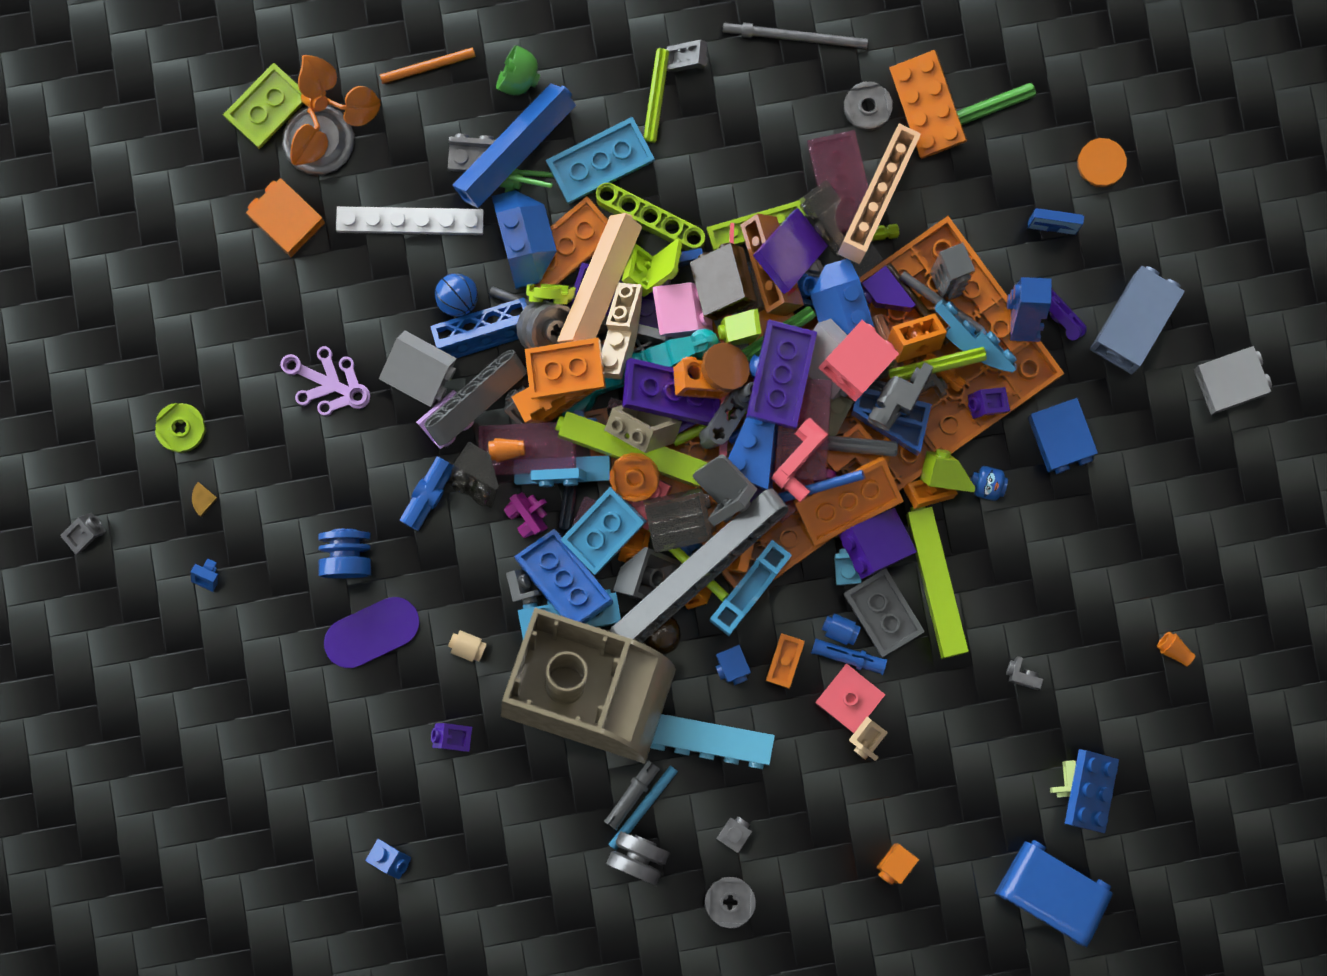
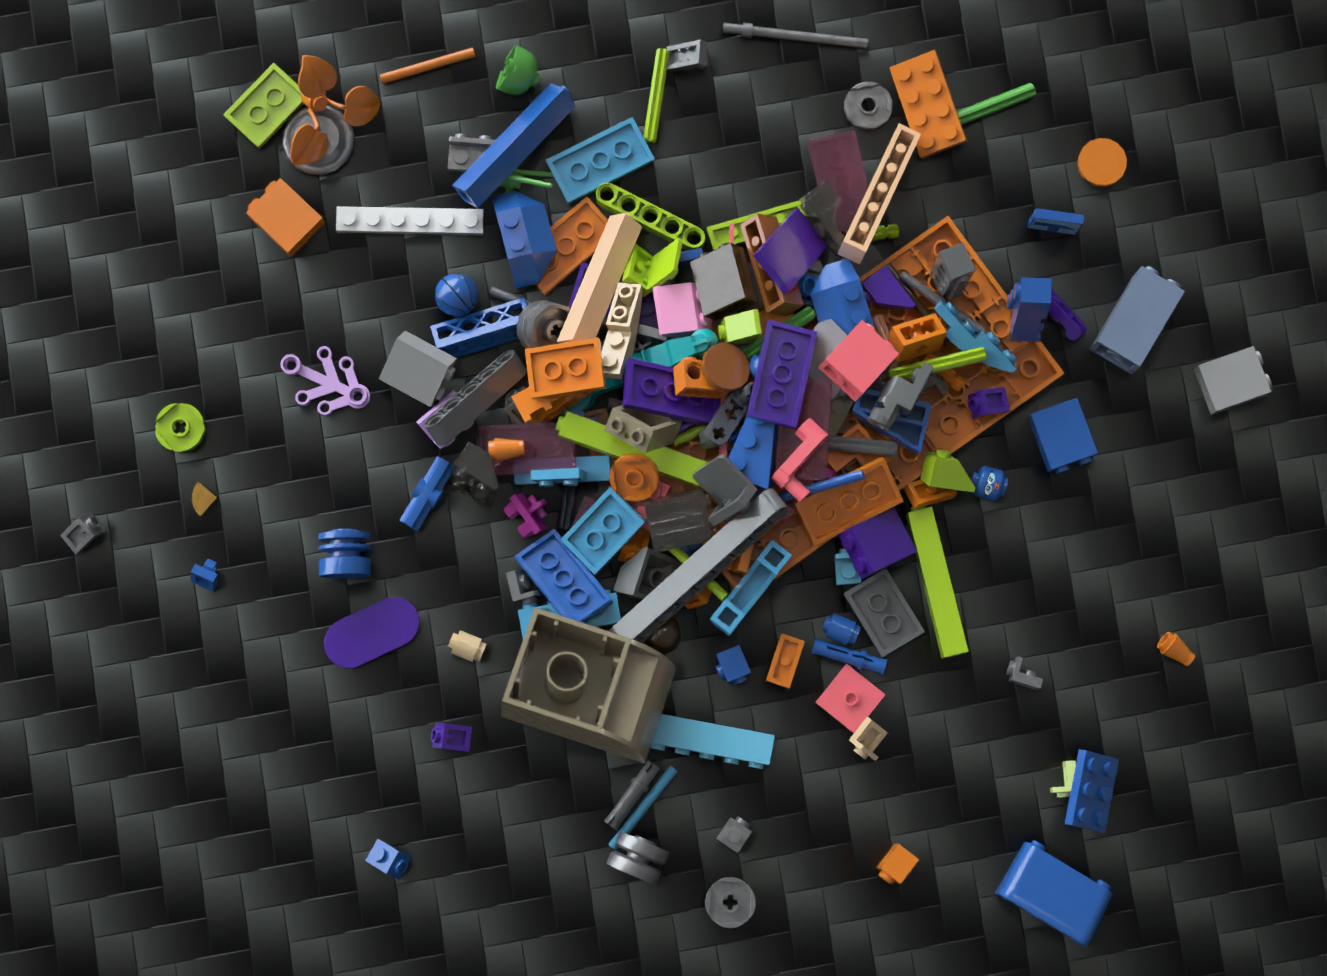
(559, 293): lime plate -> none

